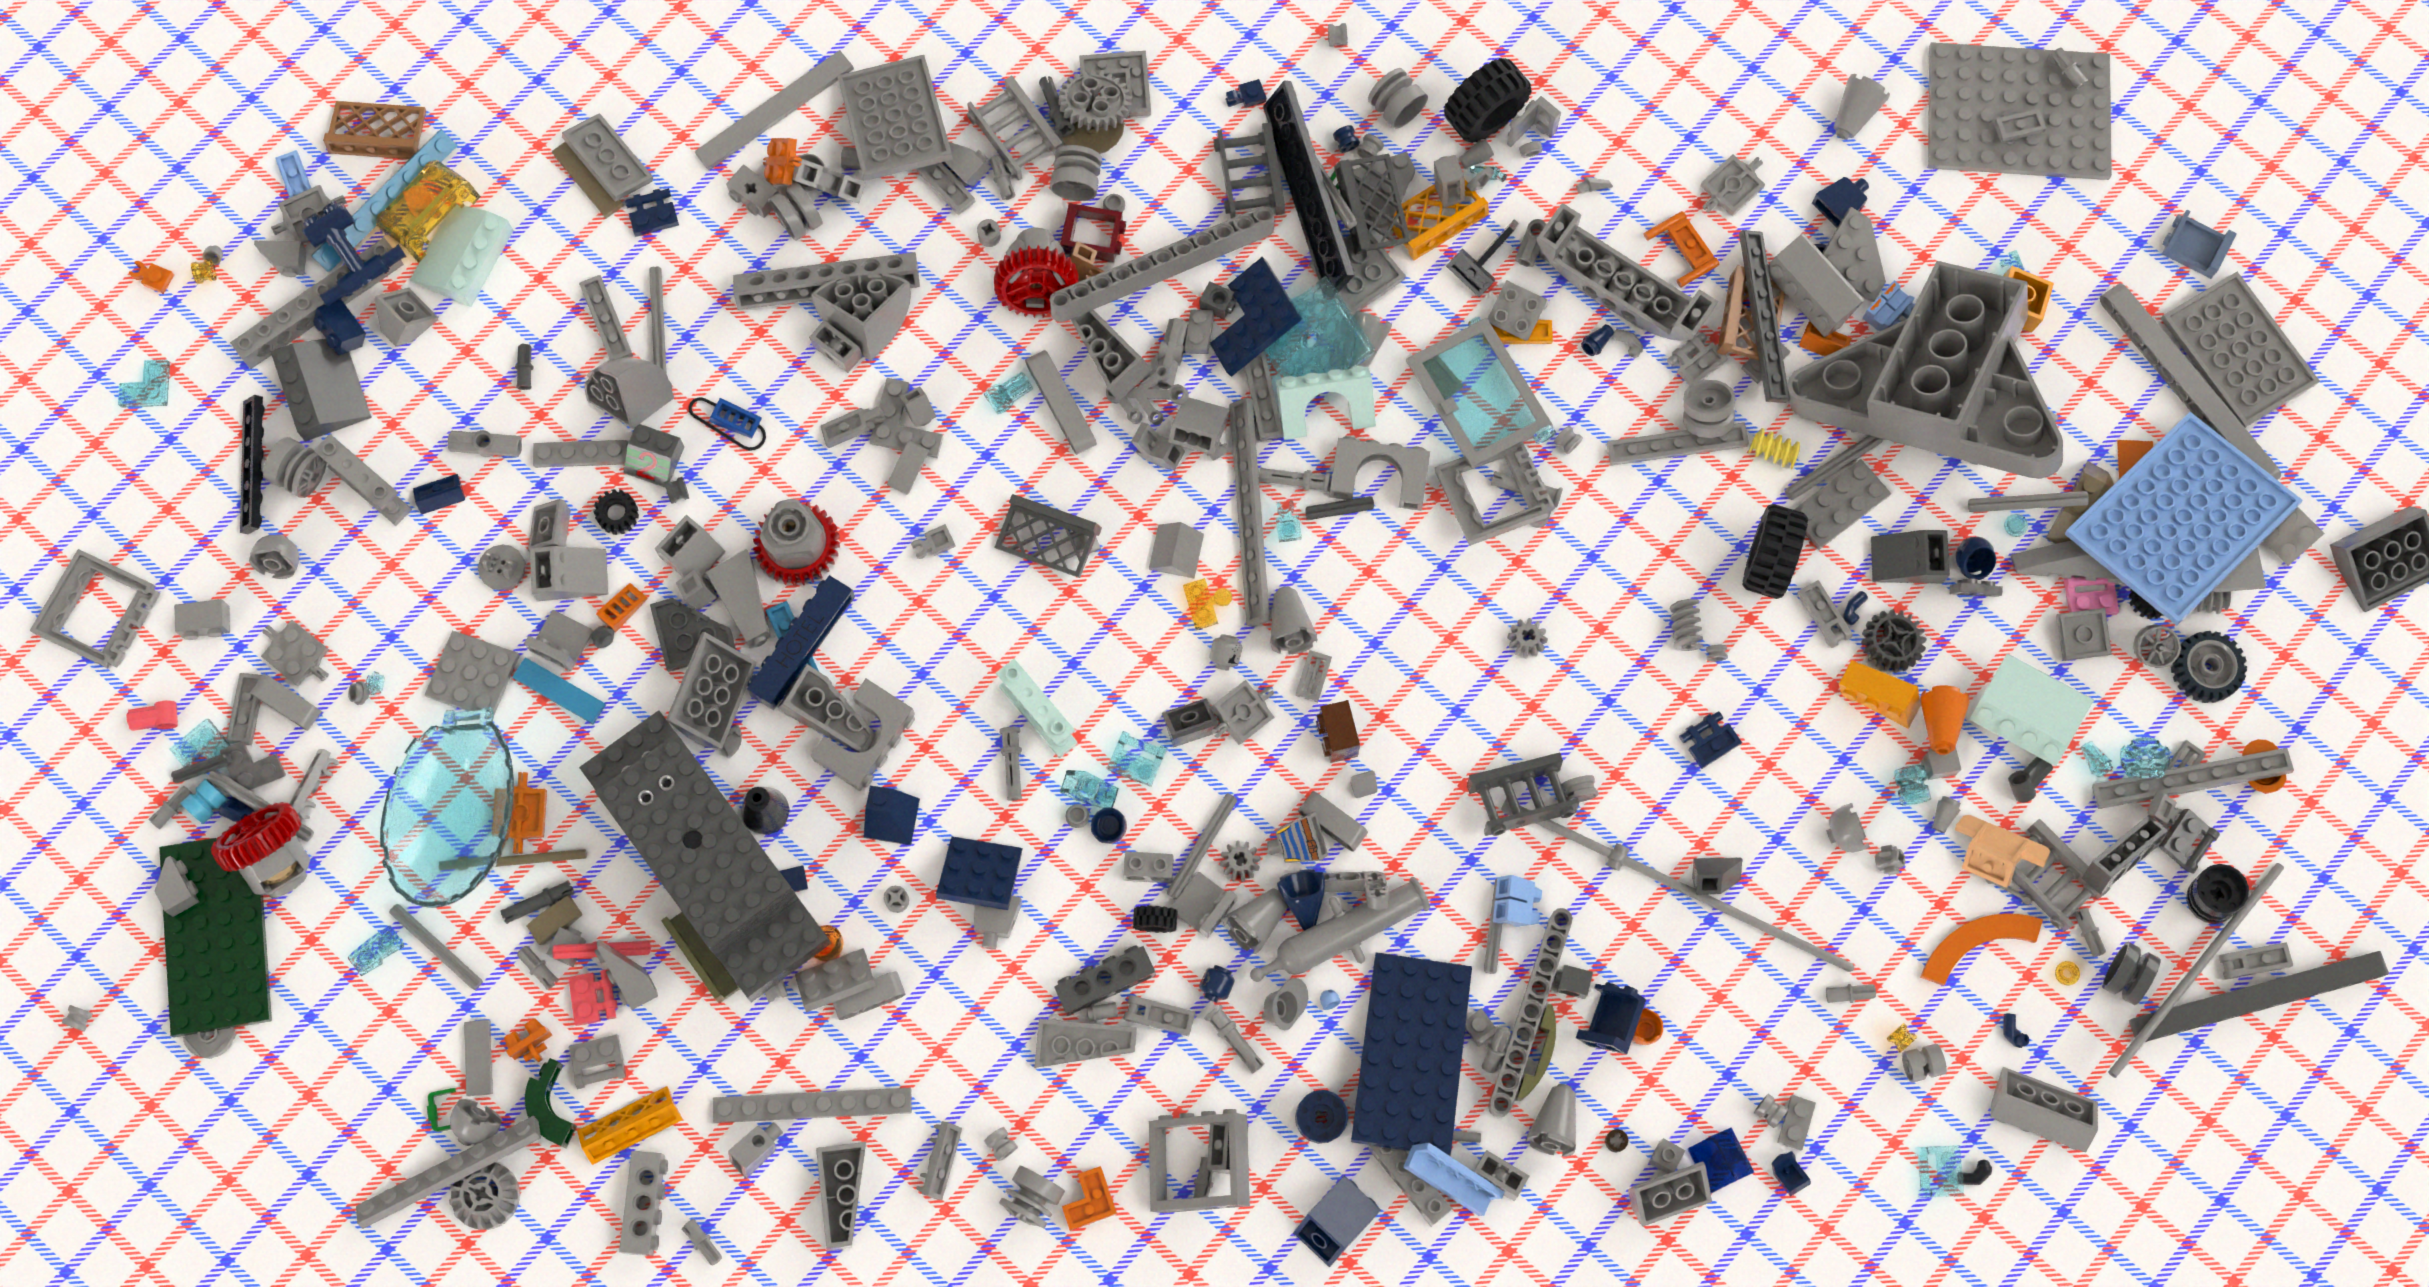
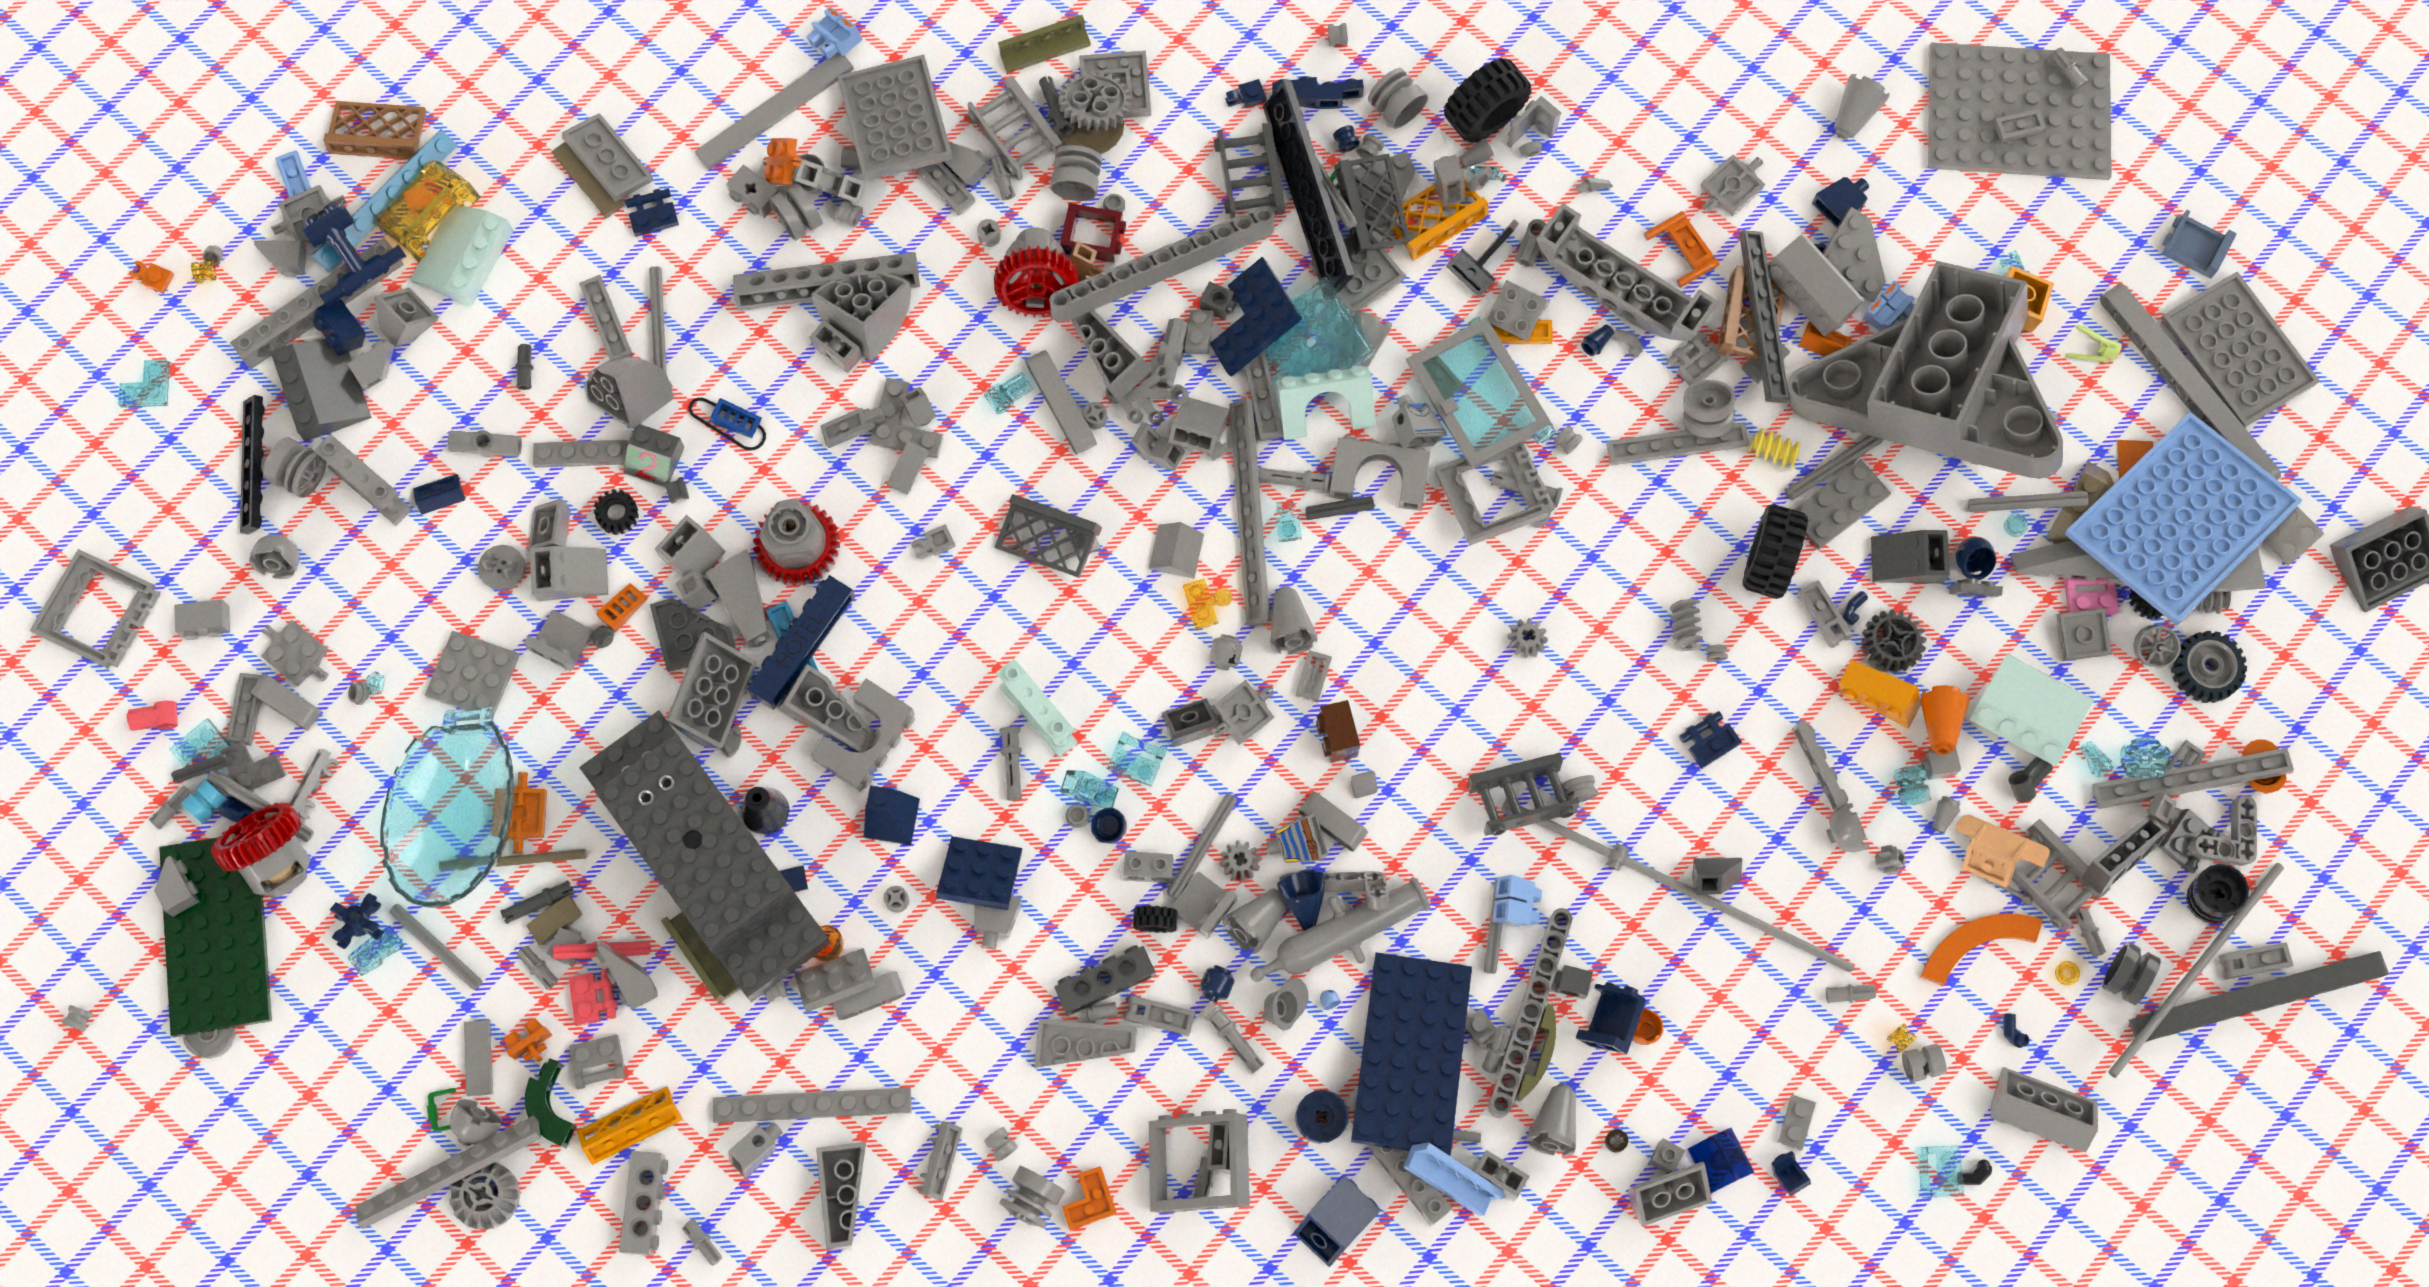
(356, 921): none -> dark blue pin
(373, 365): none -> light grey slope
(559, 691): dark azure tile -> none
(836, 32): none -> light blue hips
(849, 213): none -> light grey wheel
(1044, 44): none -> olive fence
(1095, 410): none -> light grey wheel
(1326, 95): none -> dark blue slope
(1416, 424): none -> light grey torso
(1770, 1110): light grey wheel -> none
(1816, 757): none -> light grey plate
(2108, 348): none -> yellowish green plant
(2234, 844): none -> light grey beam

